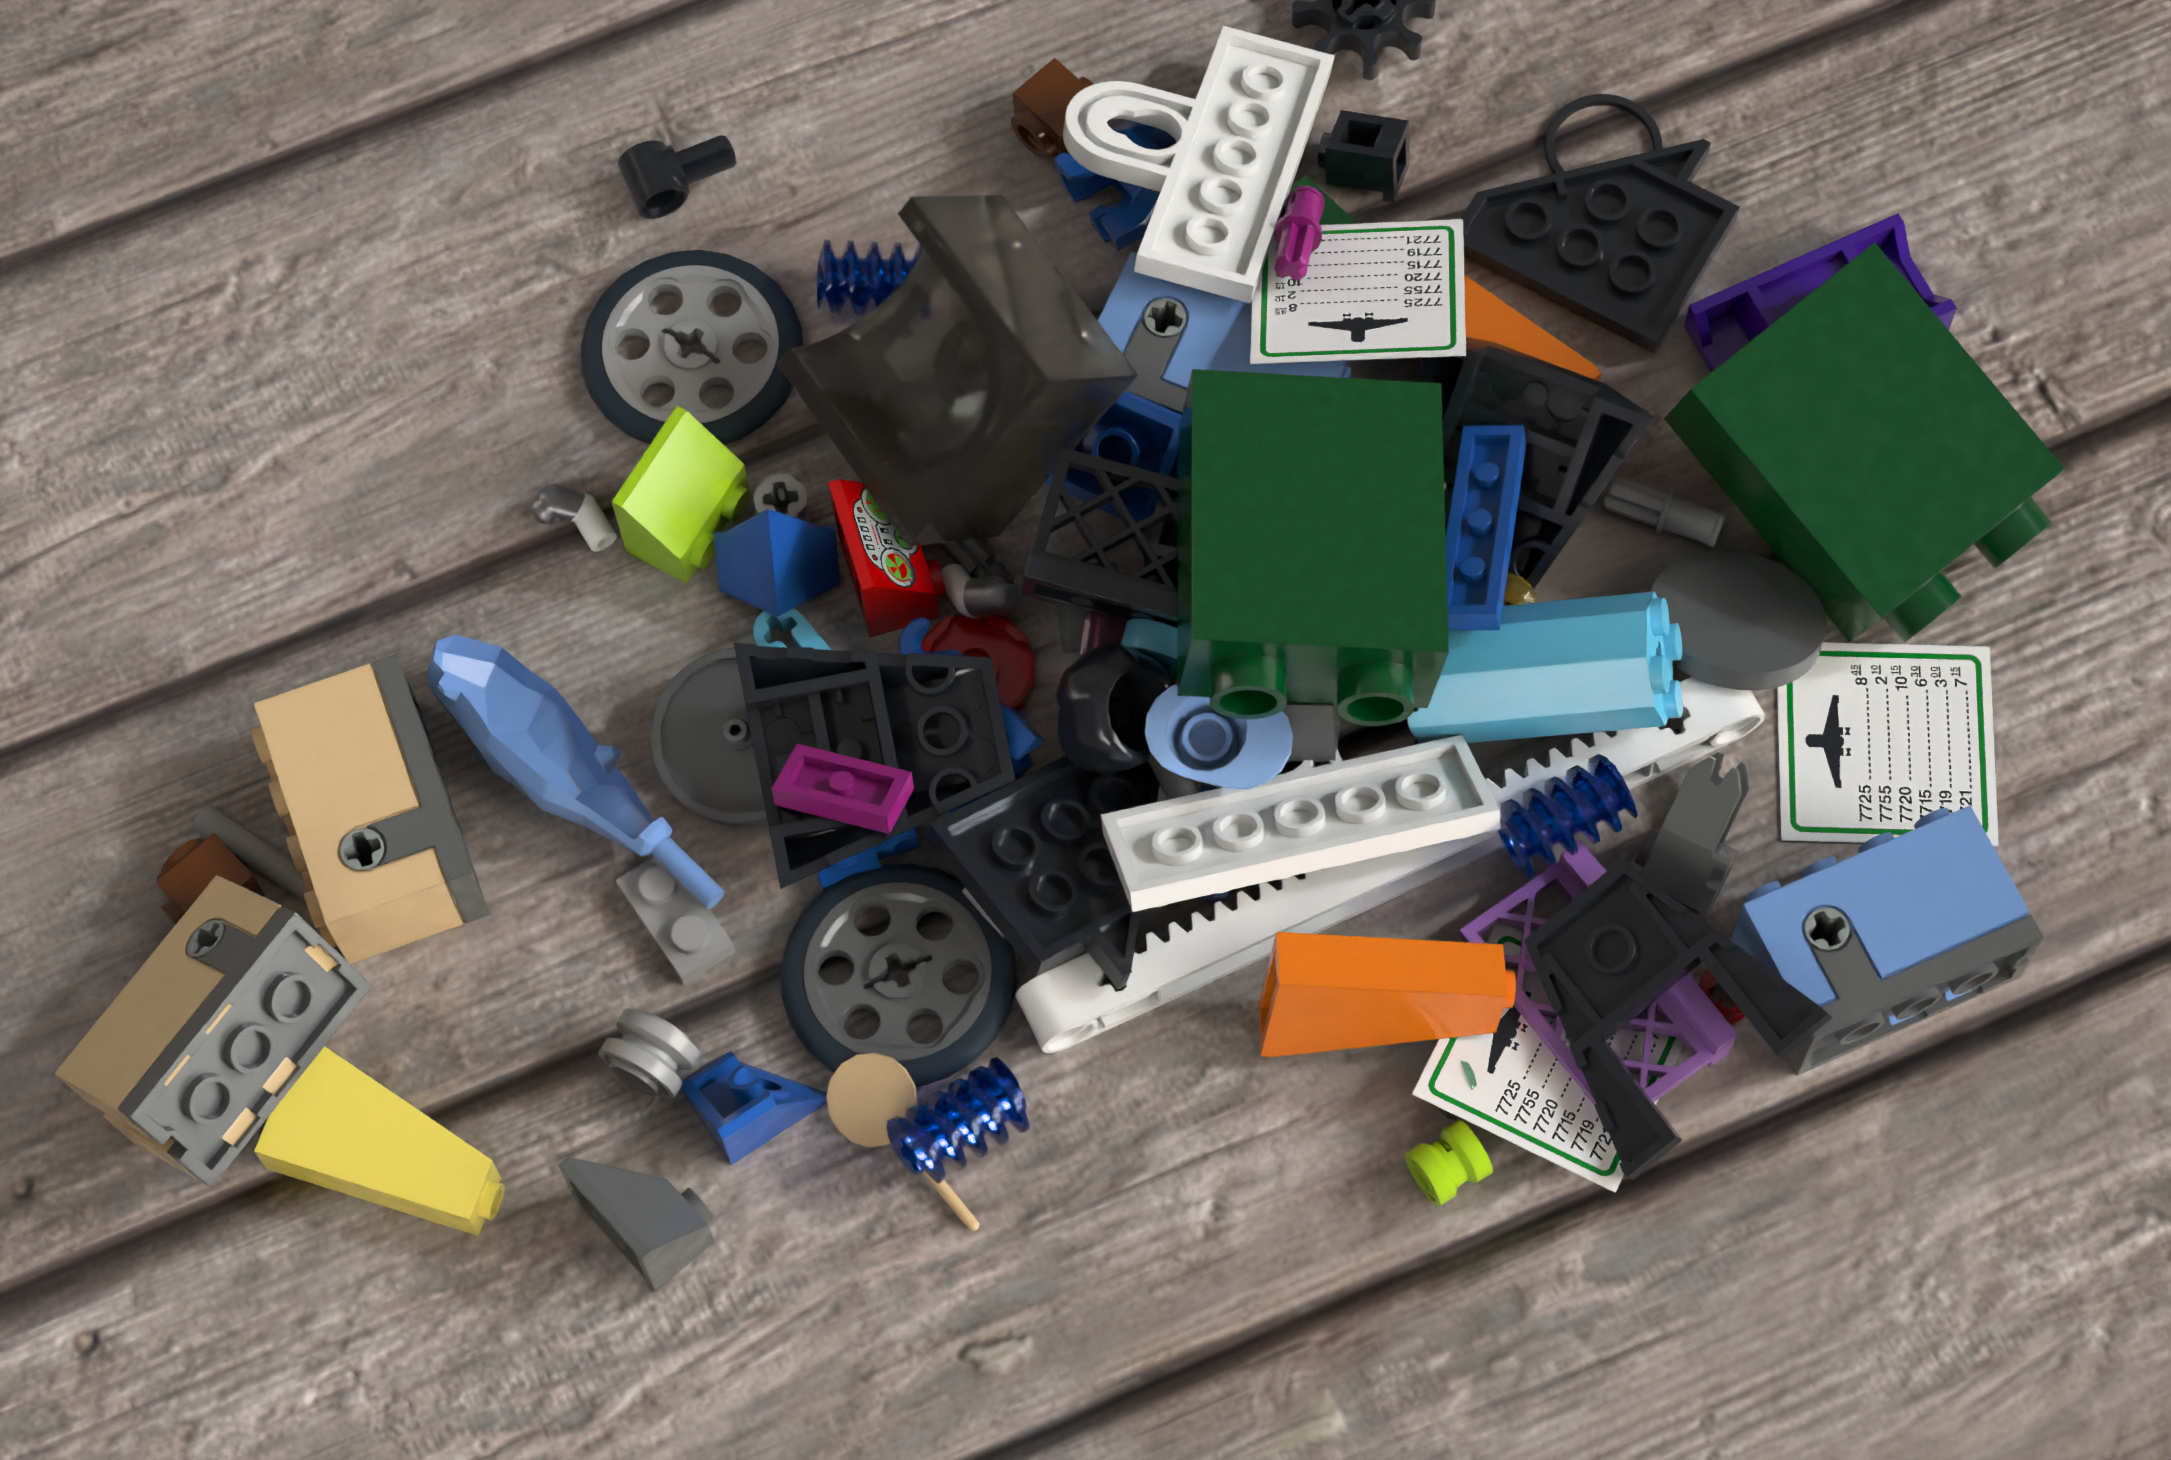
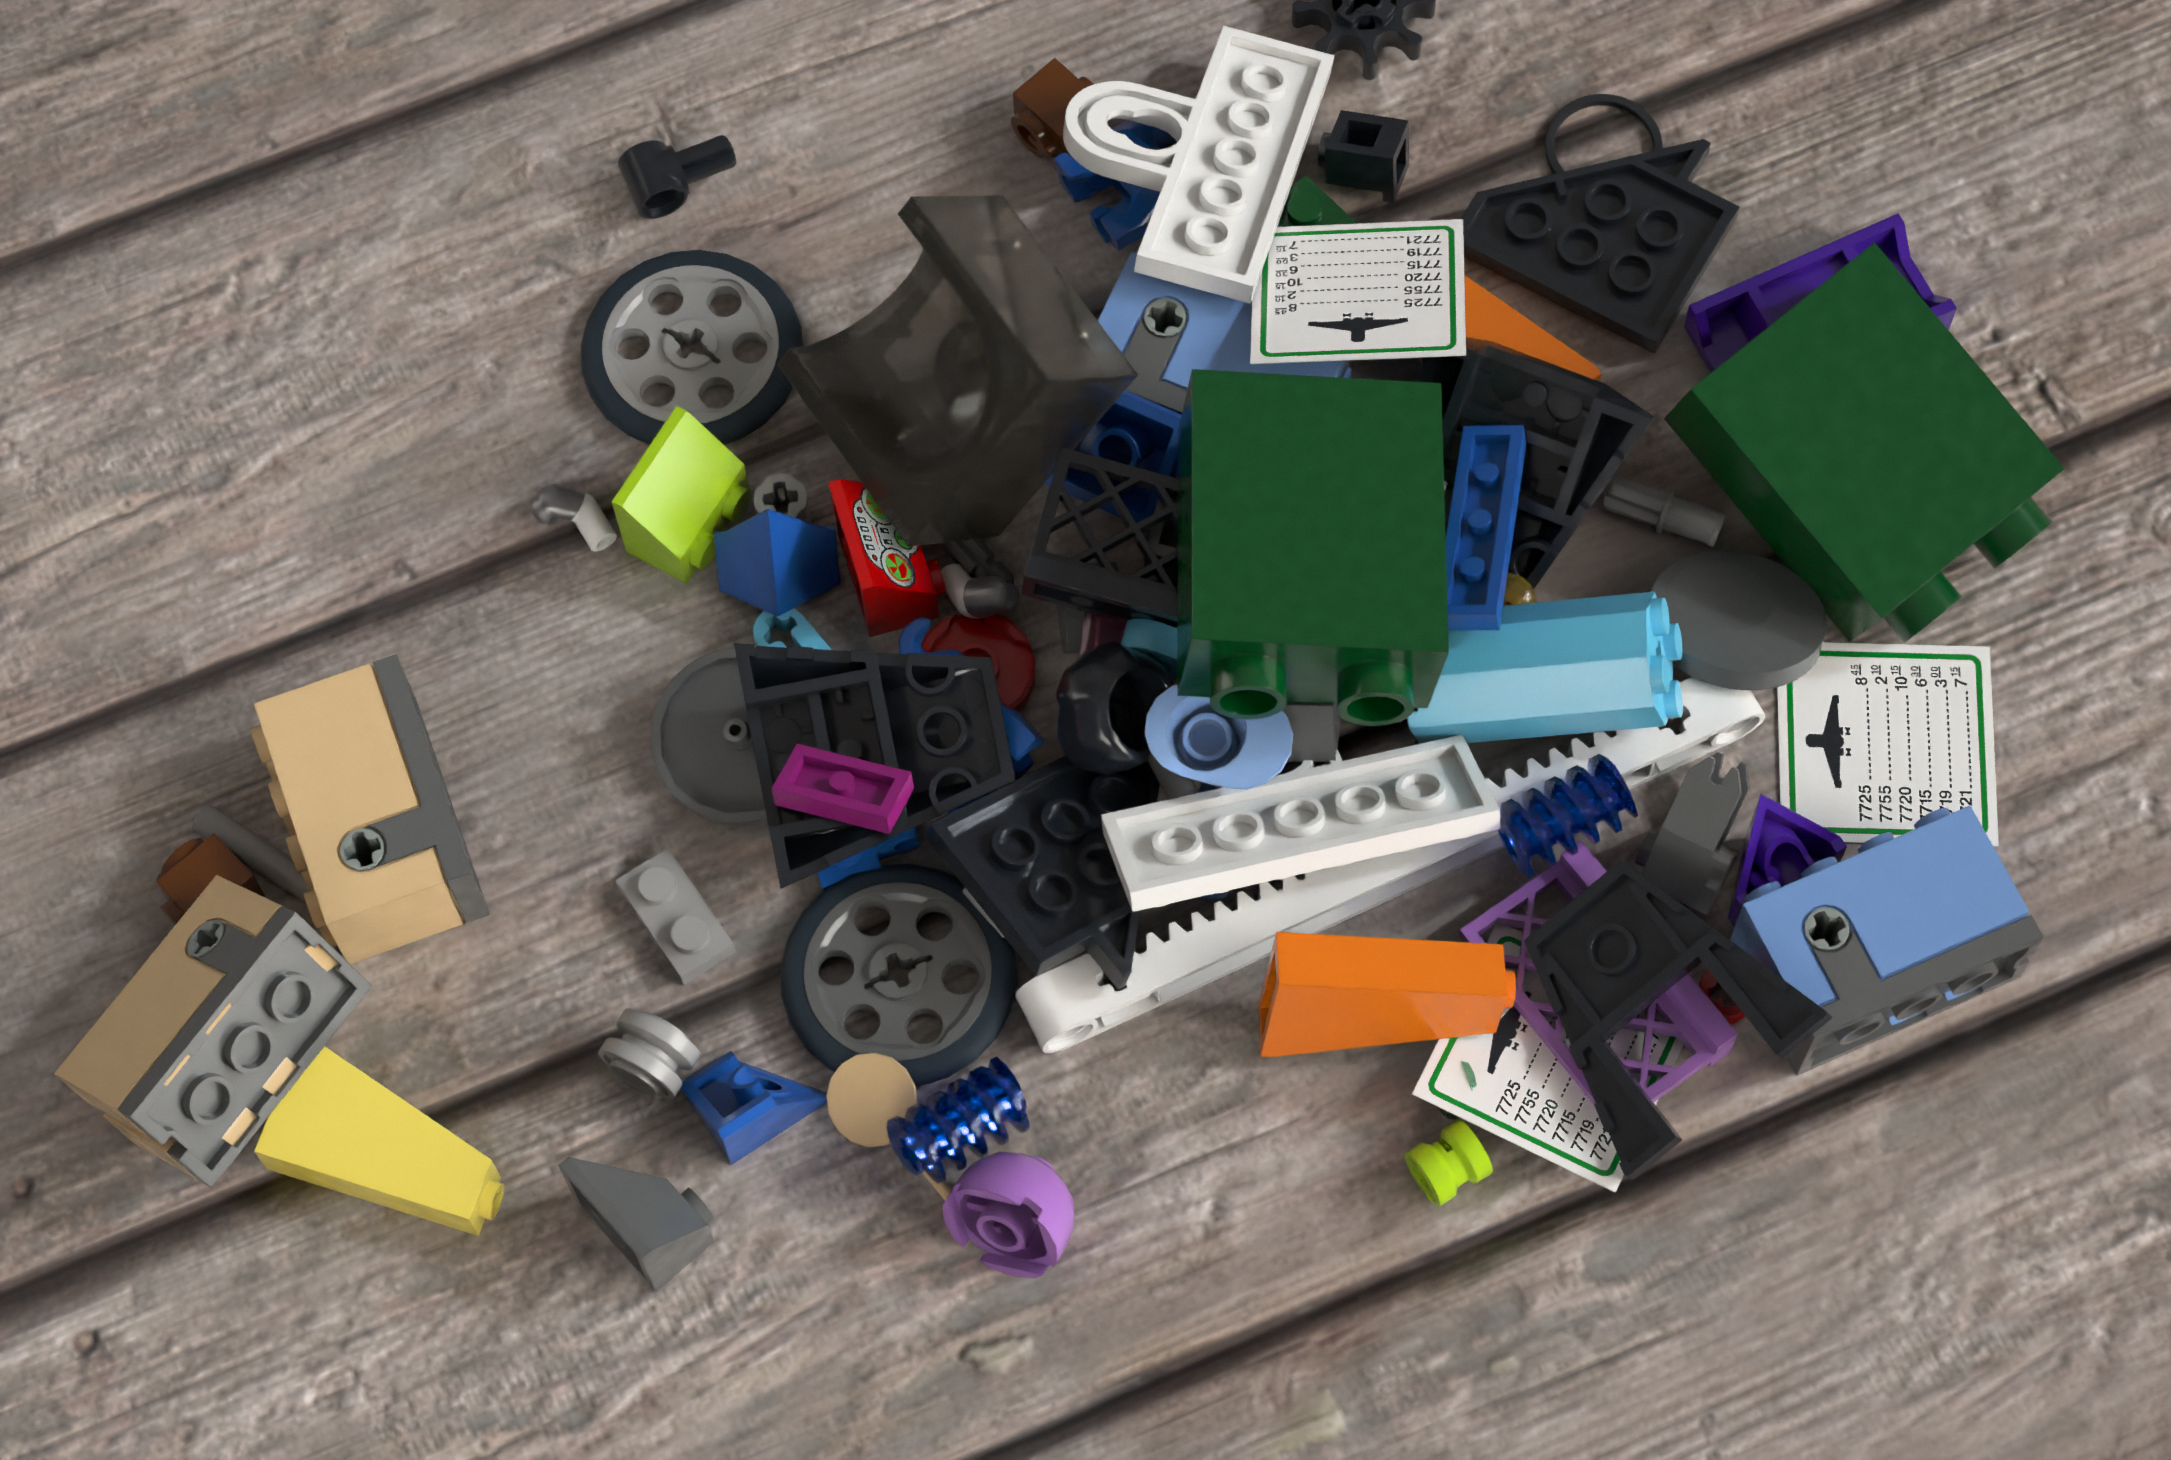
(536, 737): medium blue piece -> none
(860, 277): clear blue piece -> none
(1013, 1211): none -> medium lavender cylinder
(1298, 232): magenta axle -> none
(1779, 849): none -> dark purple slope

